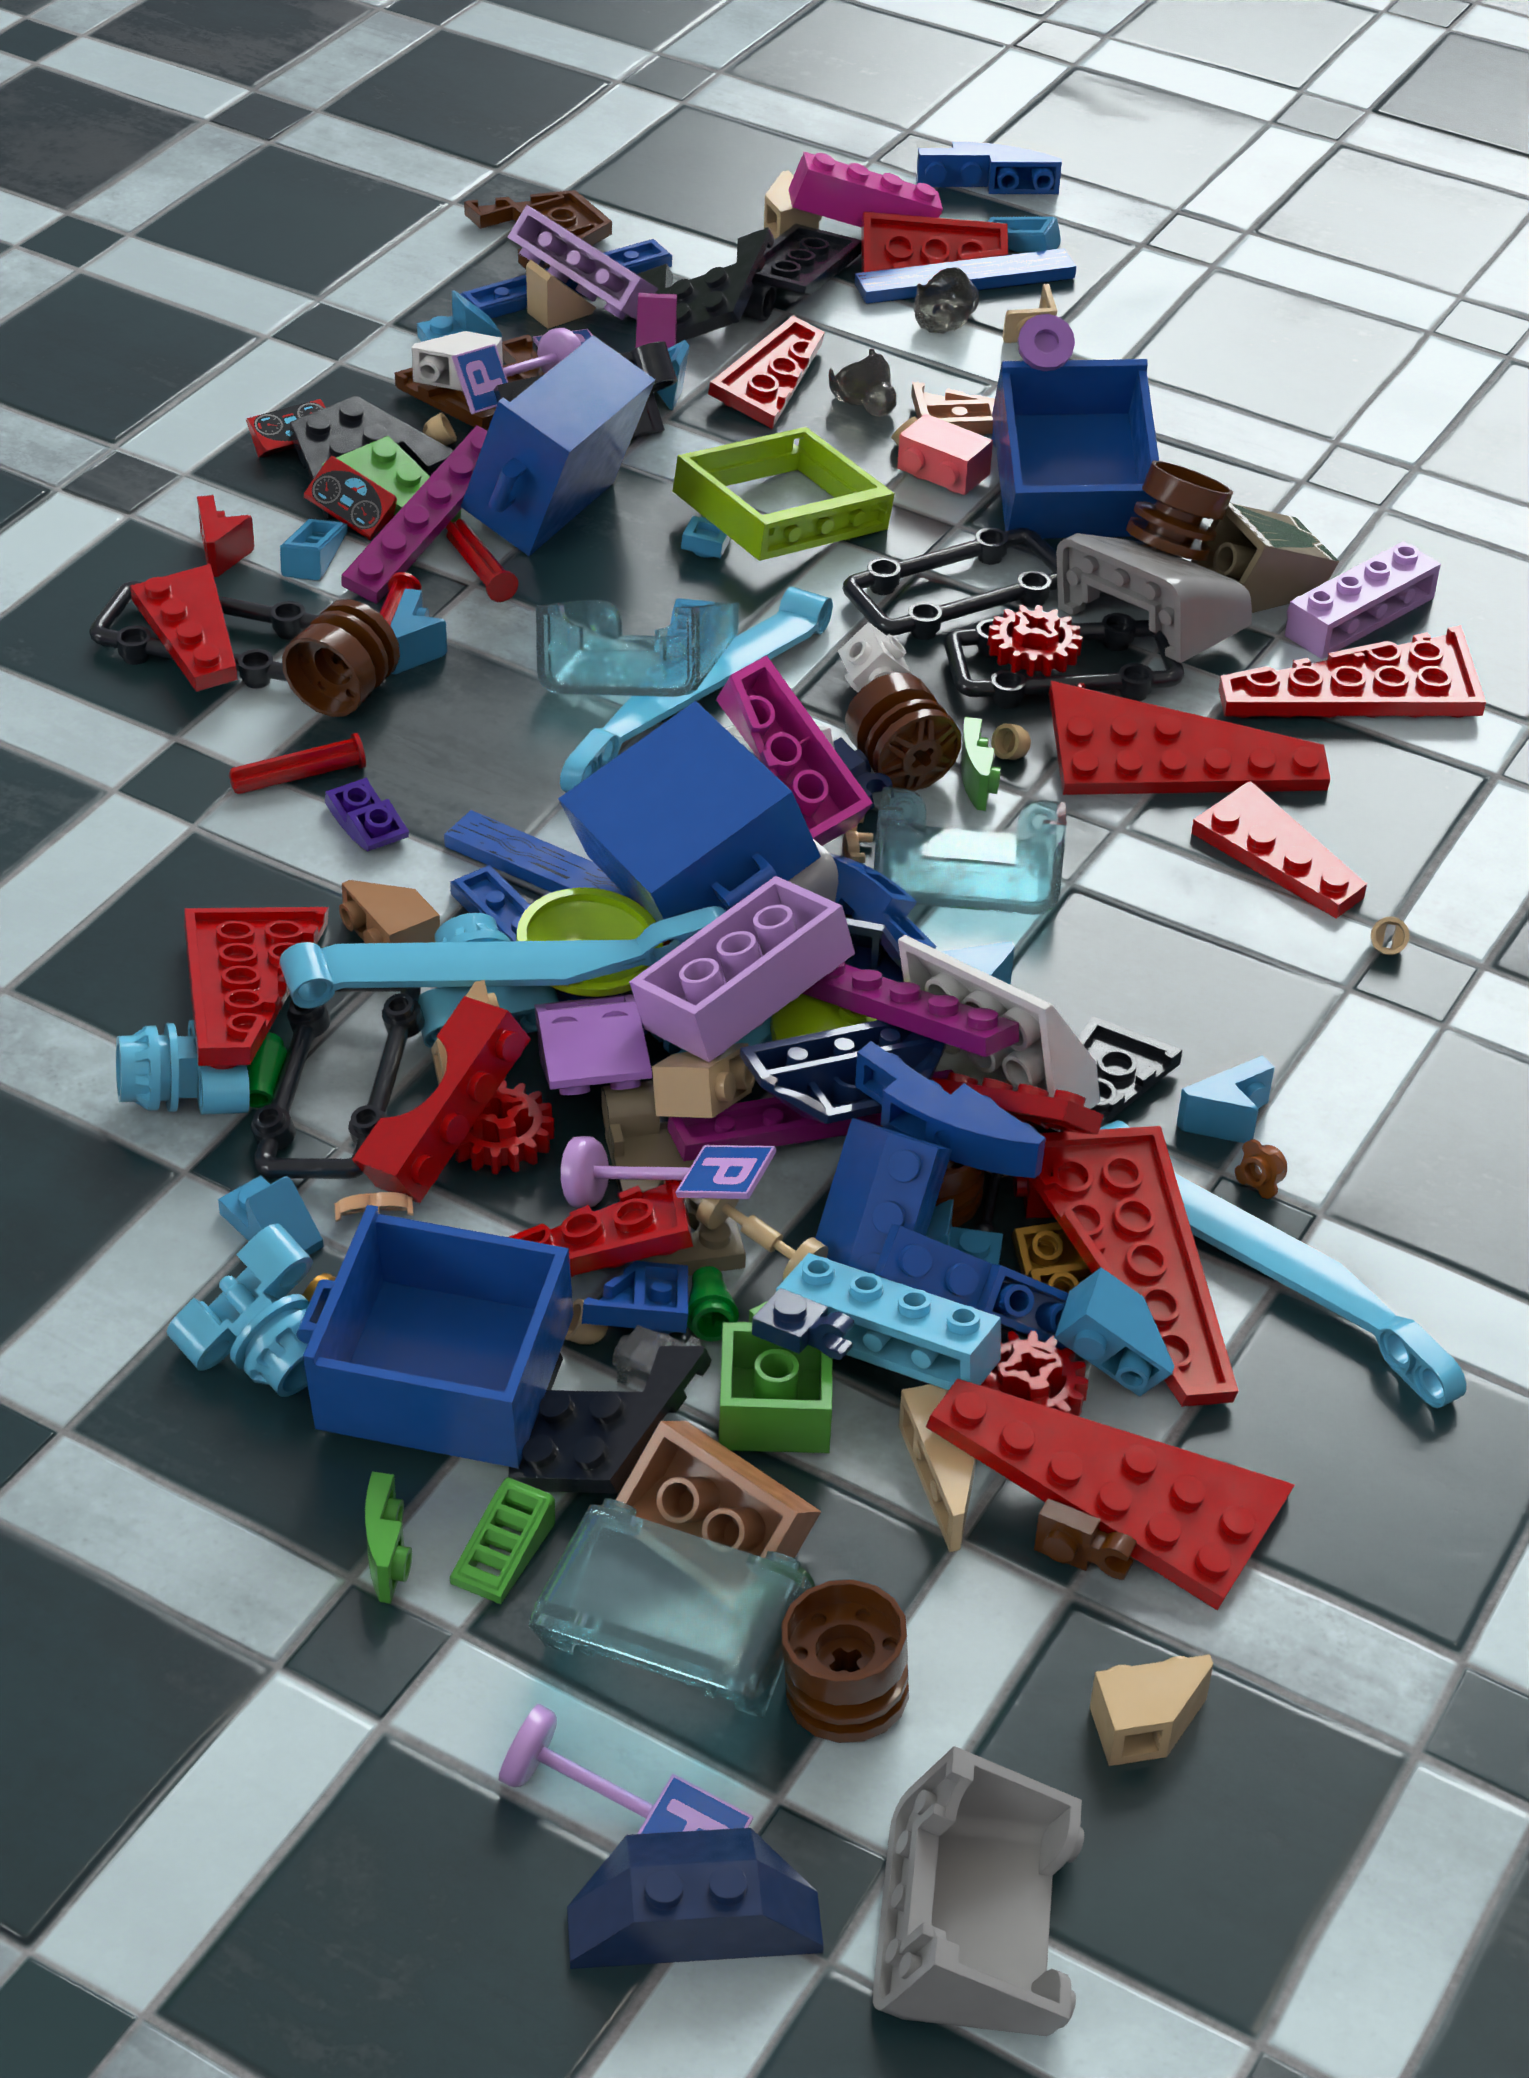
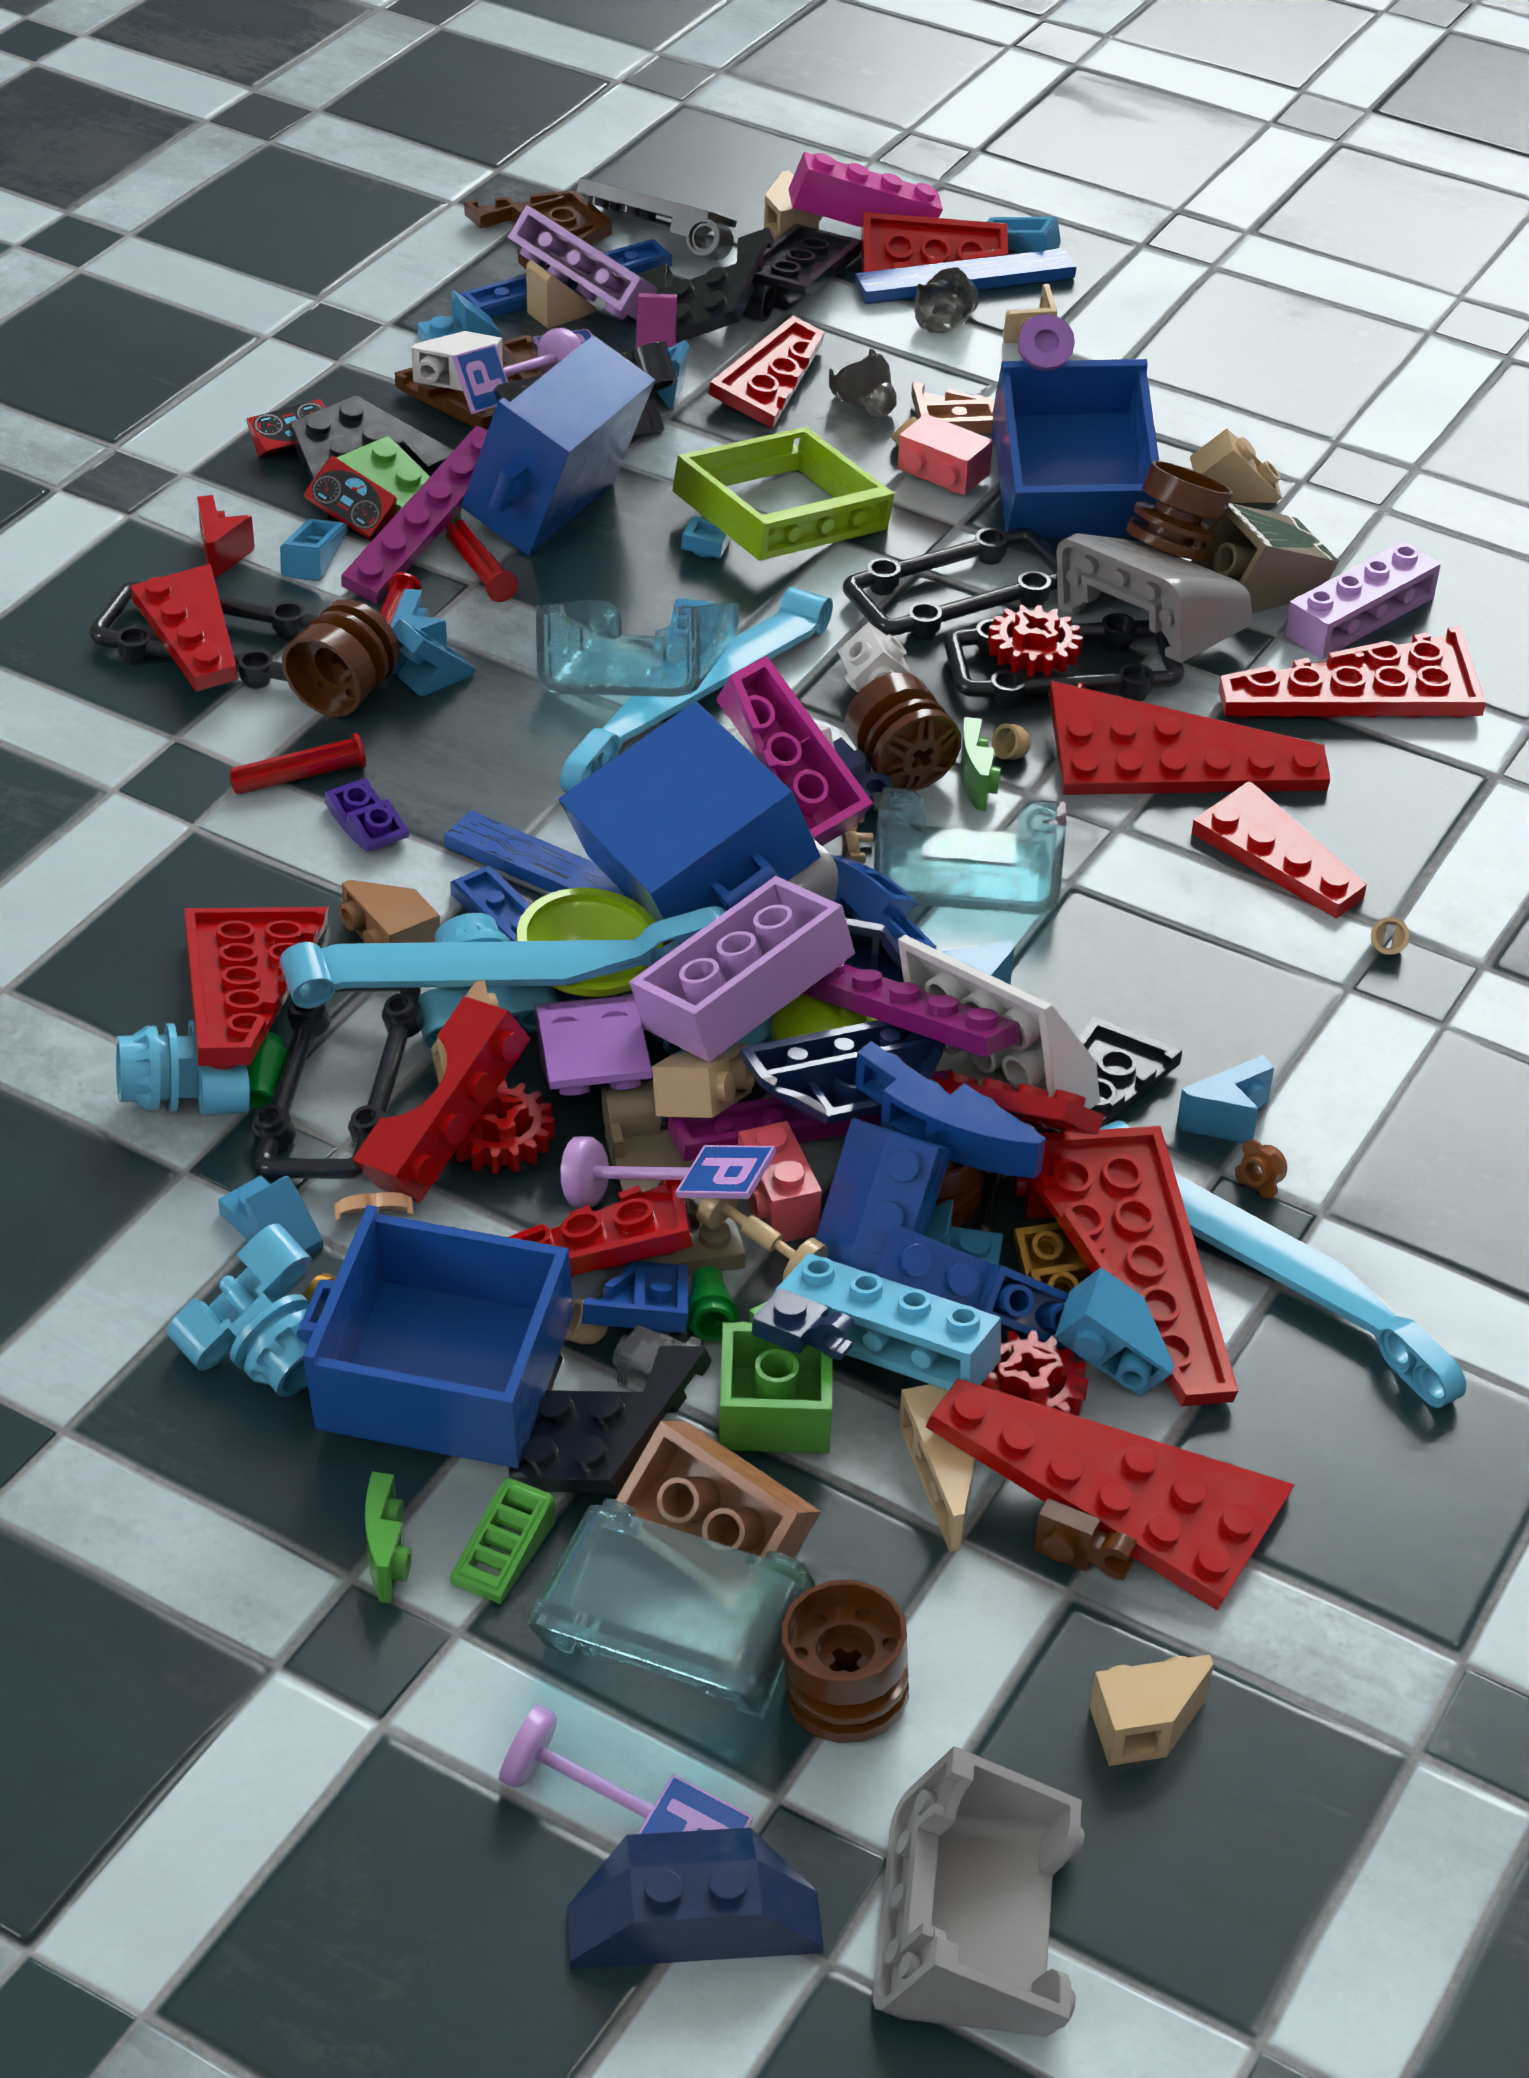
(430, 661): none -> dark azure slope
(440, 429): tan hinge -> none
(686, 220): none -> hinge
(788, 1191): none -> coral brick
(989, 165): blue slope -> none
(1236, 466): none -> tan slope

